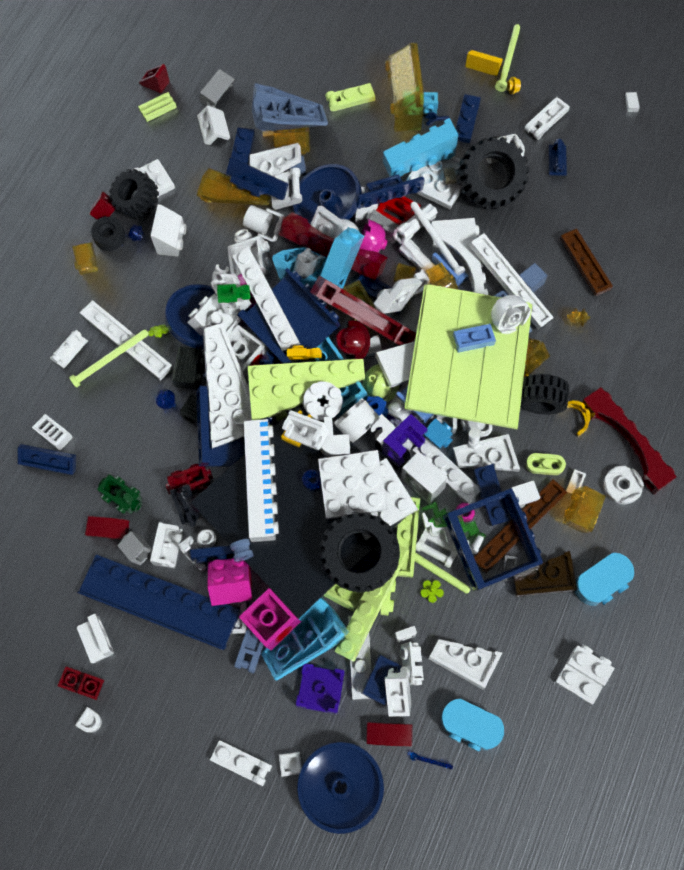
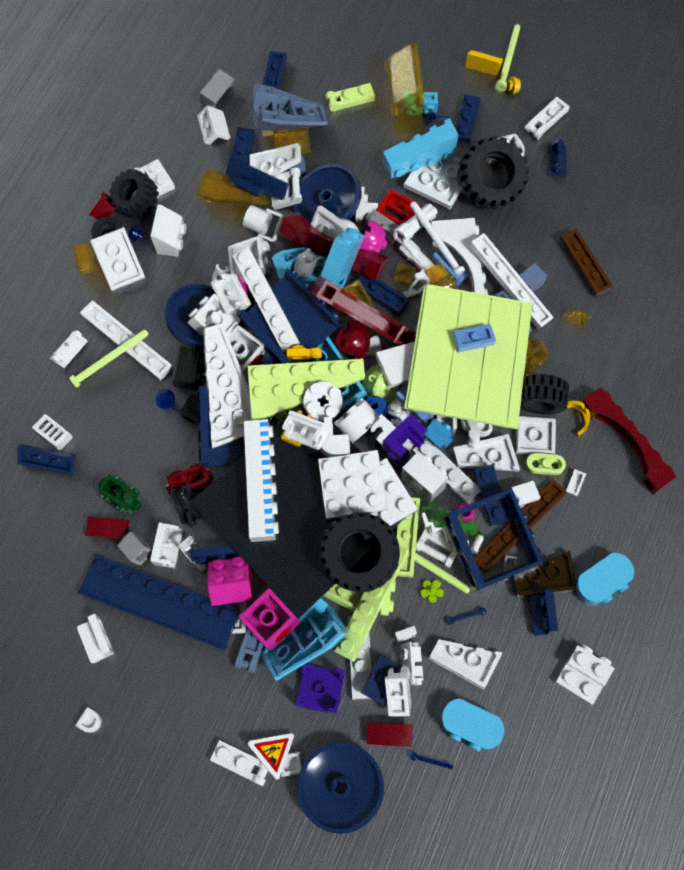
(81, 683): dark red slope -> none
(117, 259): none -> white tile
(156, 78): dark red slope -> none
(156, 104): yellowish green tile -> none
(158, 330): lime plant -> none
(206, 538): white plate -> none
(230, 293): green plate -> none
(241, 550): sand blue wheel -> none
(242, 235): white plate -> none
(272, 752): none -> piece
(275, 69): none -> dark blue plate
(311, 473): clear blue plate -> none
(388, 189): dark blue bracket -> none
(397, 297): white plate -> none
(449, 175): dark tan piece -> none
(450, 621): none -> dark blue hinge
(509, 313): white cylinder -> none
(535, 435): none -> white tile
(543, 613): none -> dark blue bracket
(584, 509): clear yellow brick -> none
(620, 495): white tile -> none
(632, 102): white piece -> none

